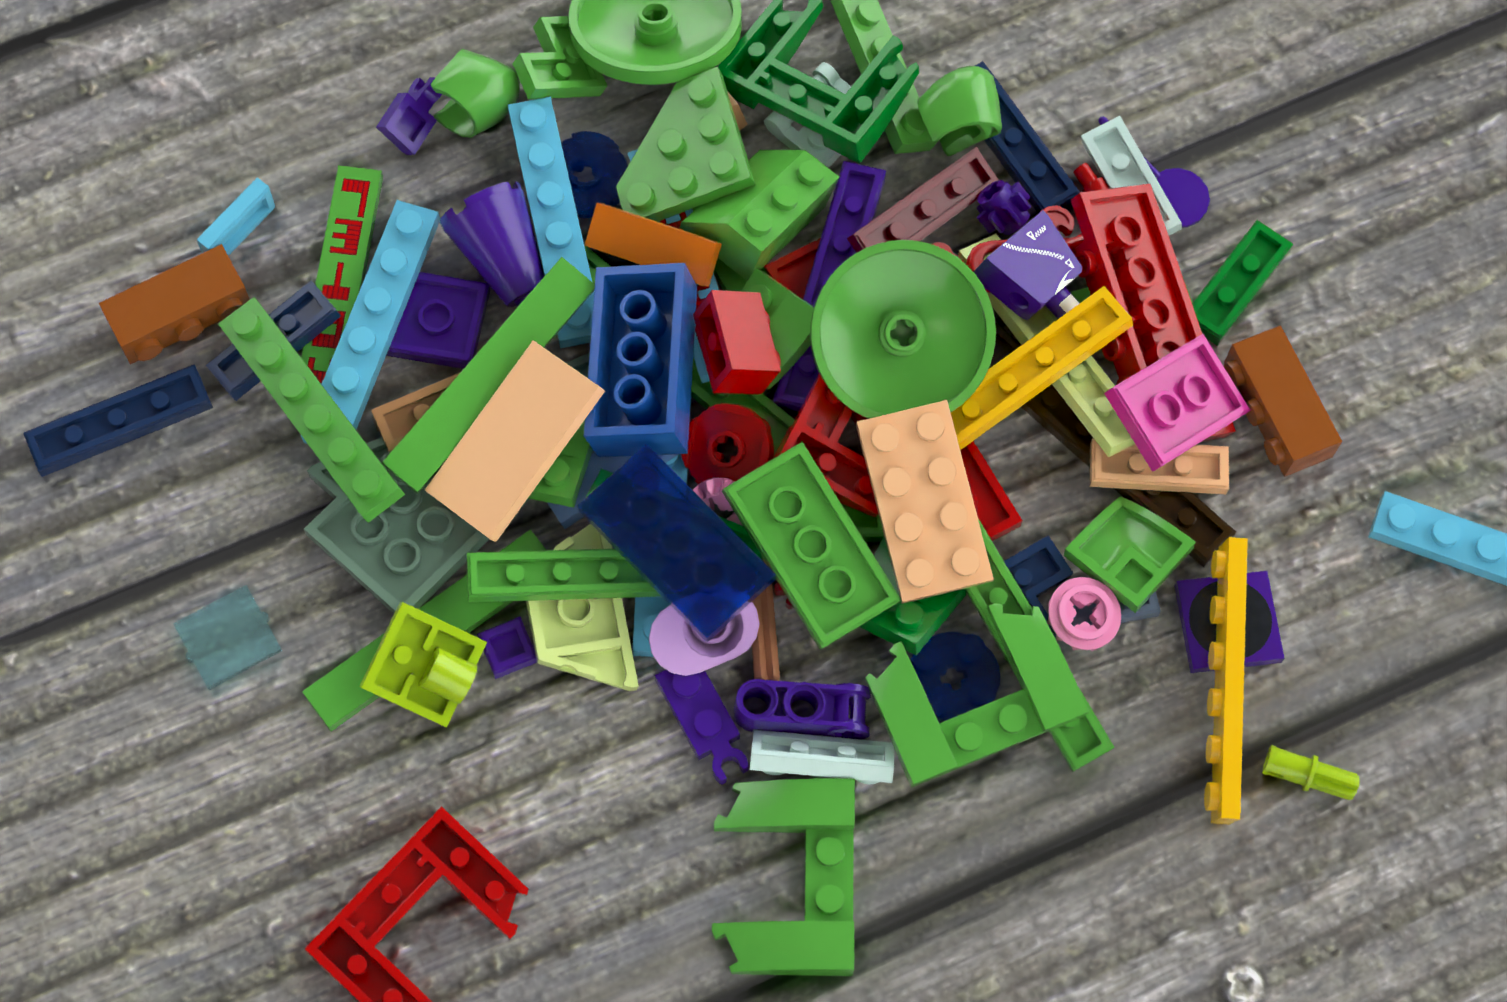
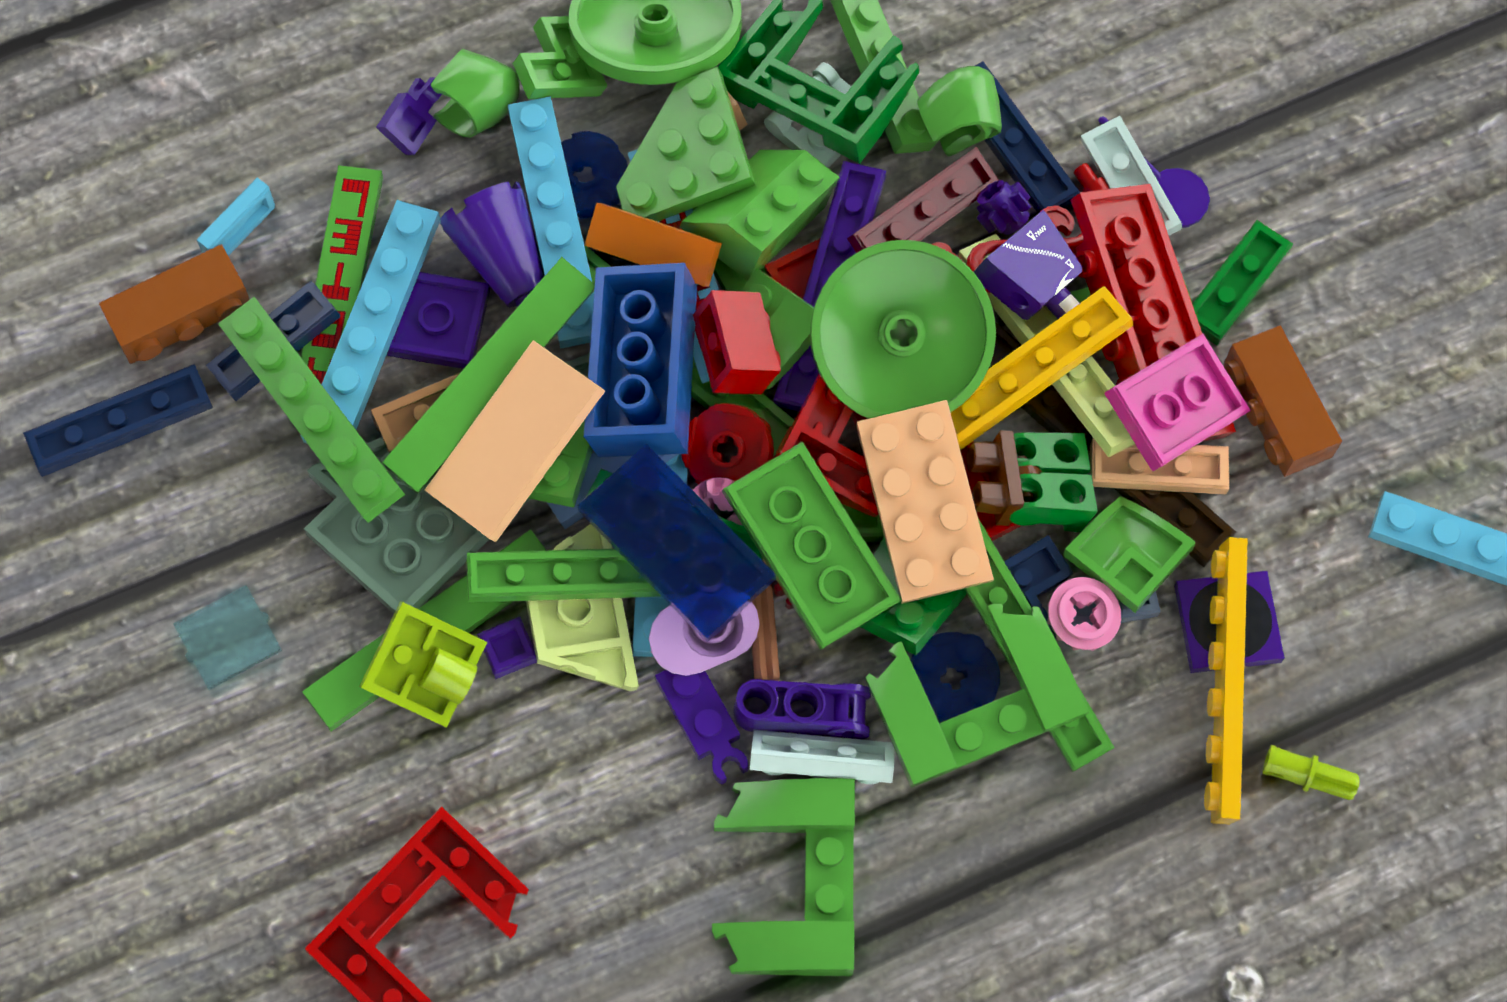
(1034, 479): none -> green hips

